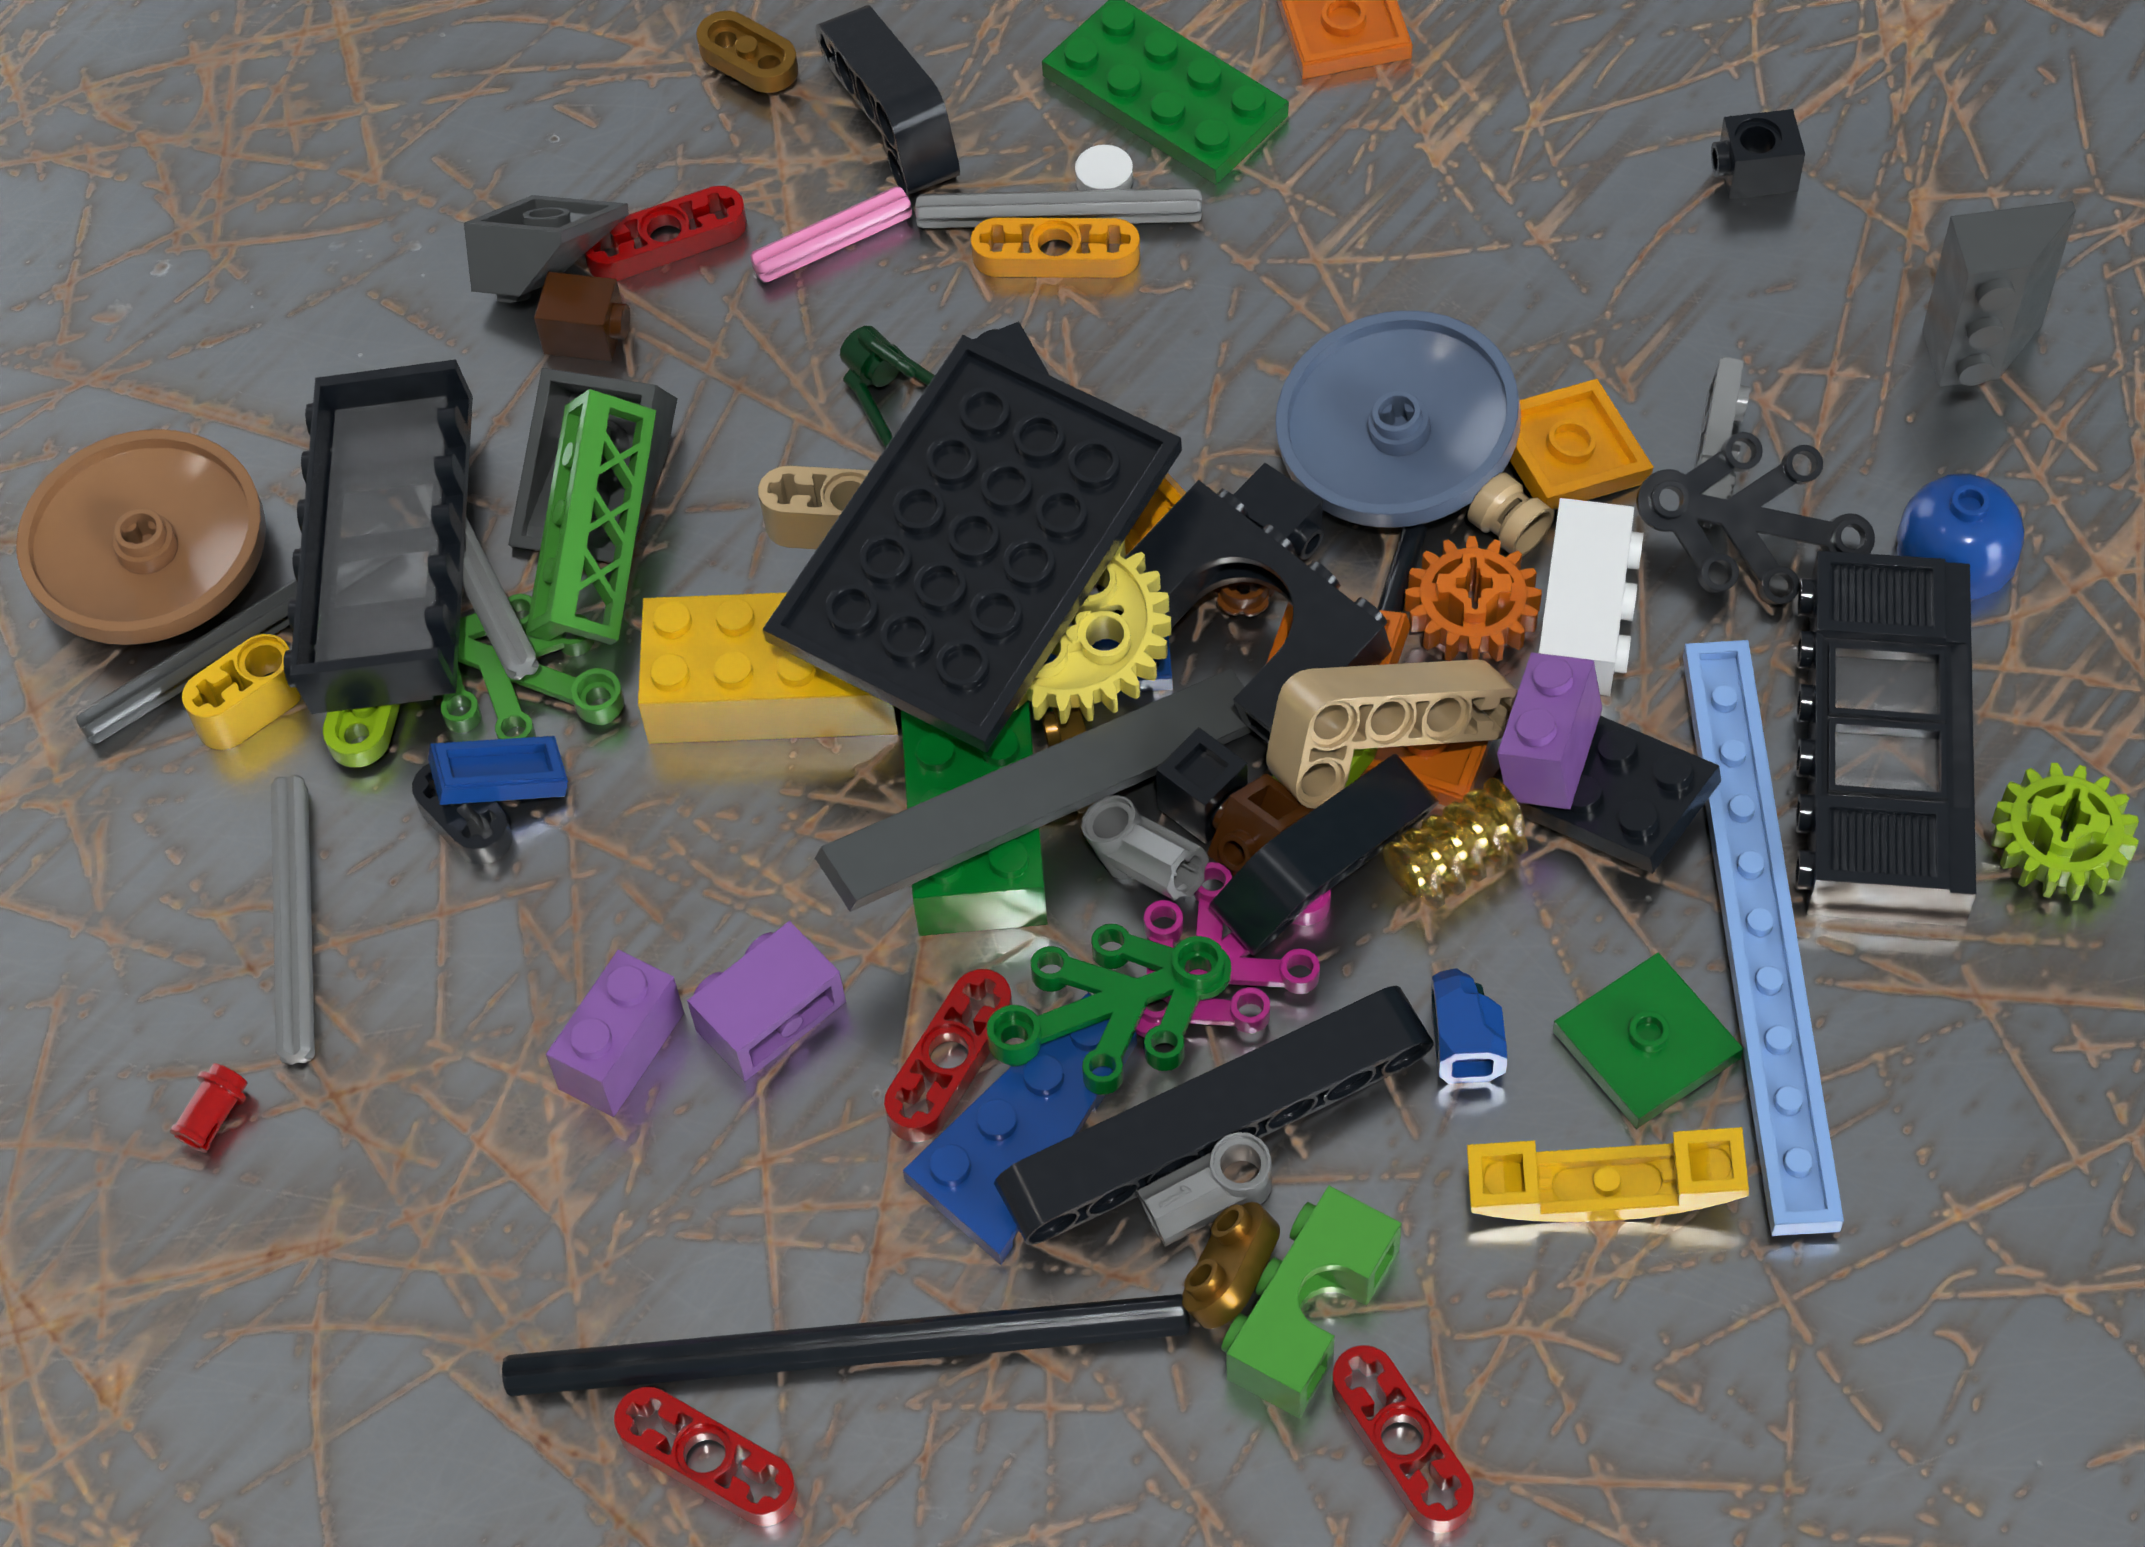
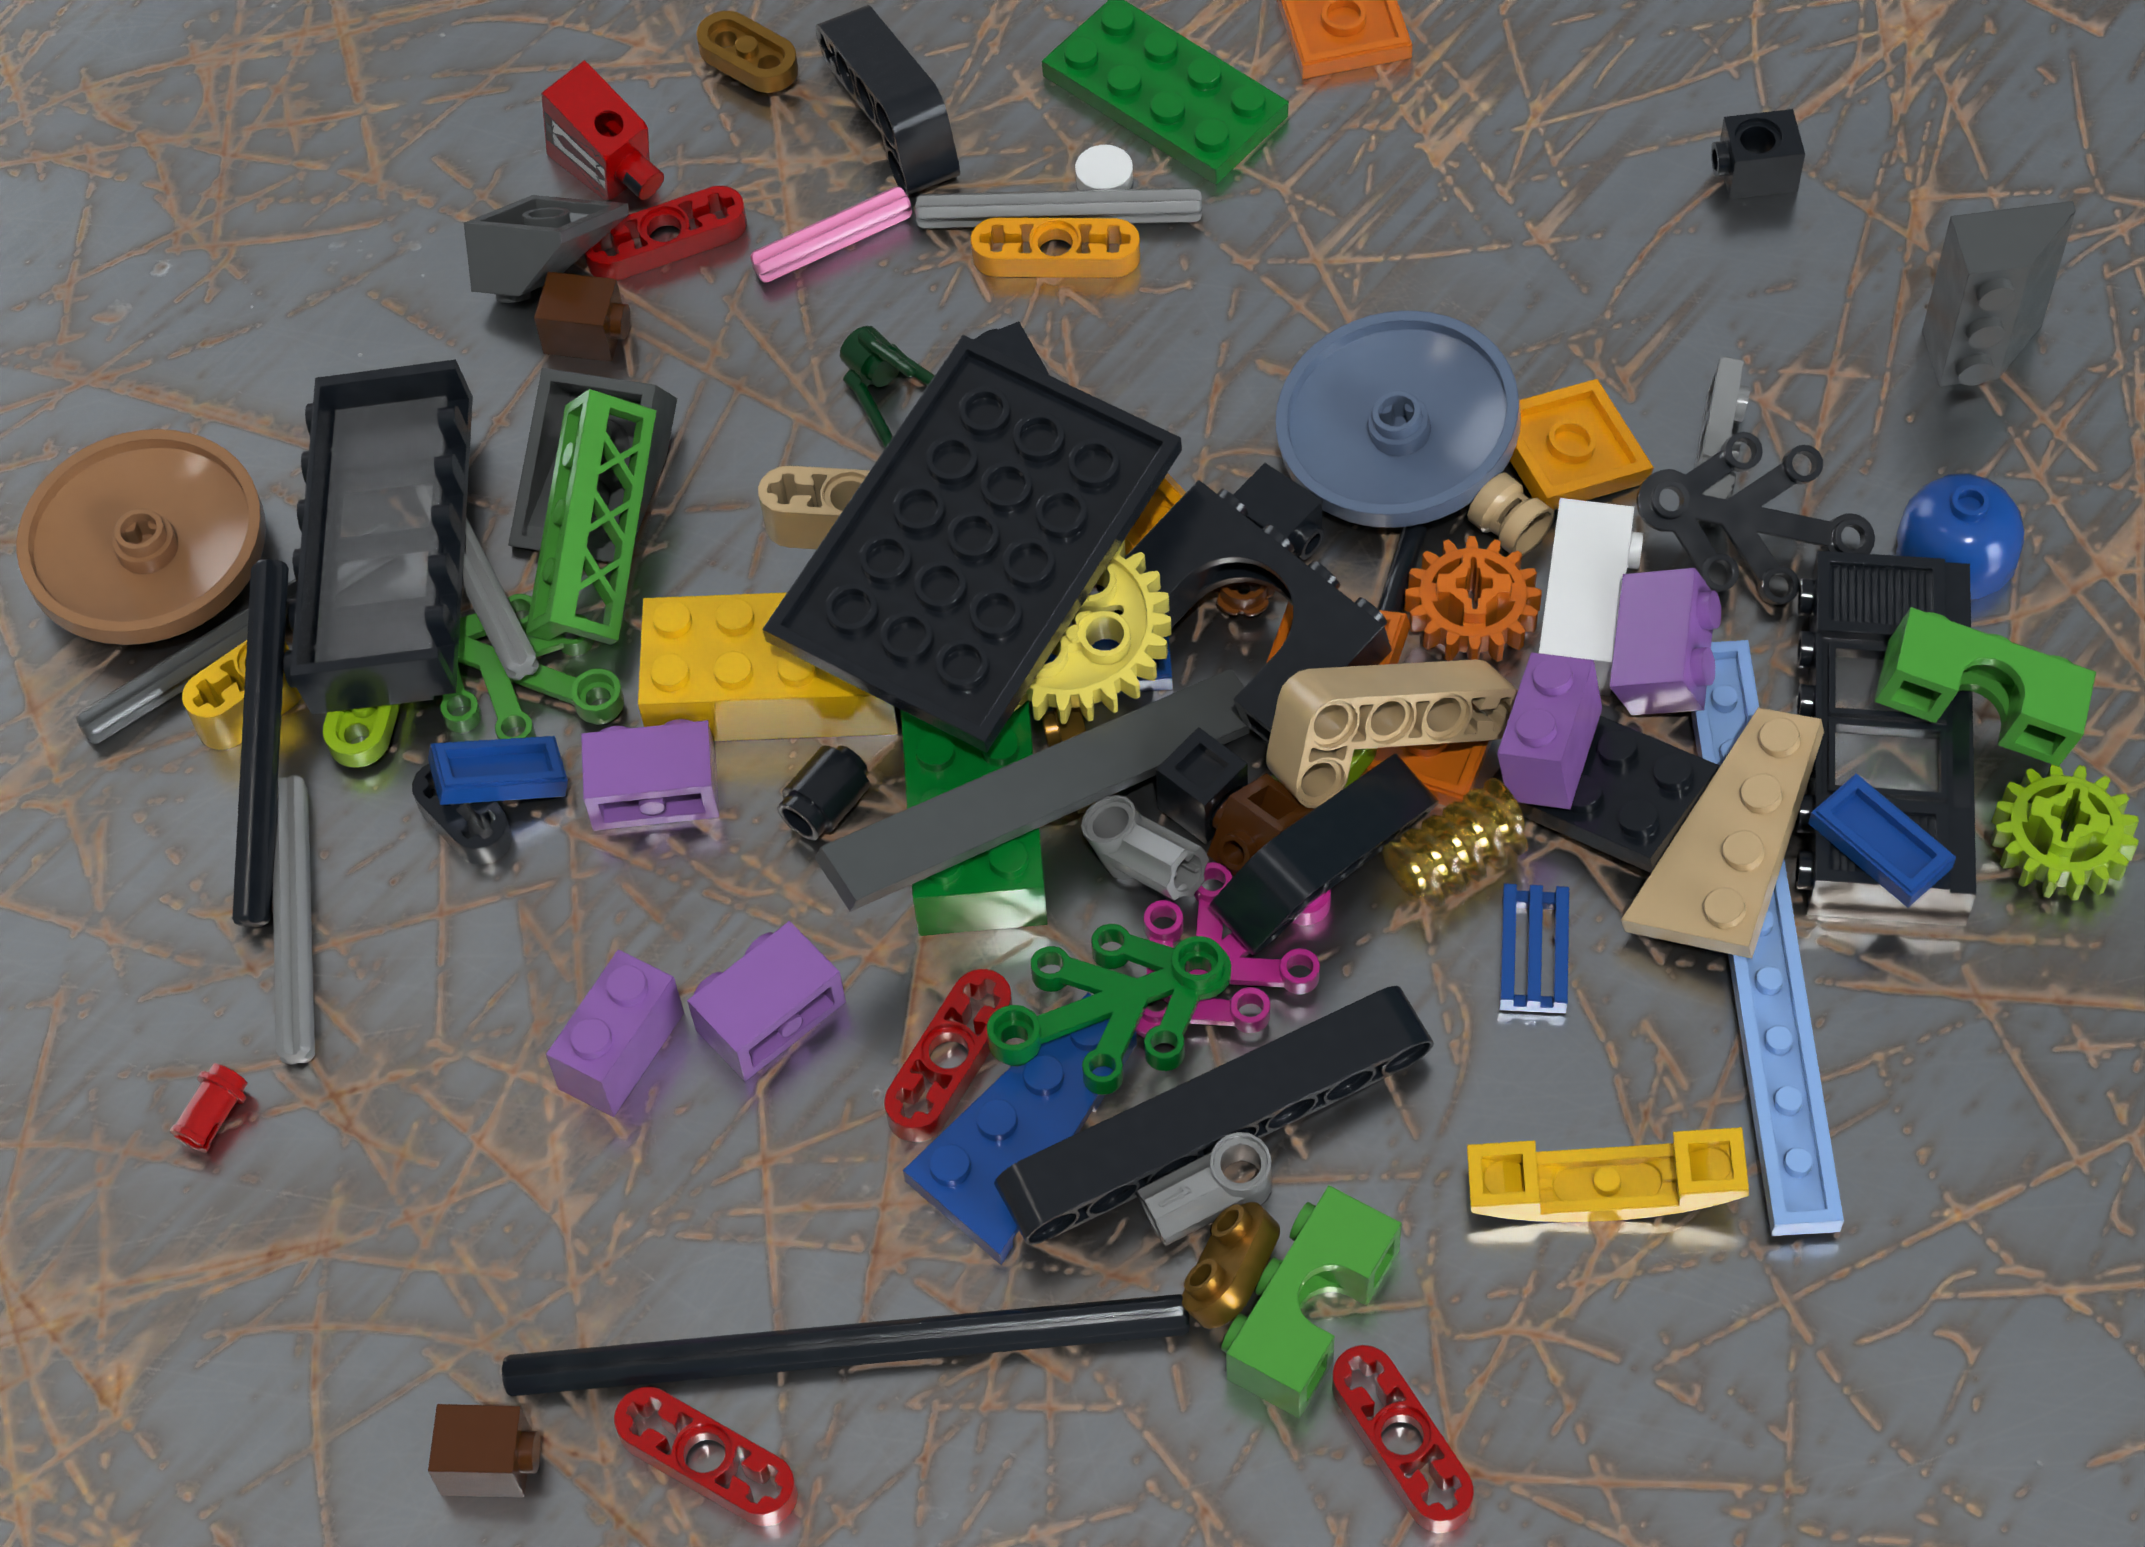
(260, 744): none -> black axle
(482, 1450): none -> reddish brown brick
(598, 136): none -> red torso
(649, 774): none -> medium lavender brick
(824, 791): none -> black brick
(1466, 1030): blue rock -> none
(1535, 901): none -> blue tile
(1647, 1040): green plate -> none
(1664, 641): none -> medium lavender brick
(1731, 847): none -> tan wing
(1882, 840): none -> blue tile
(2037, 695): none -> bright green arch

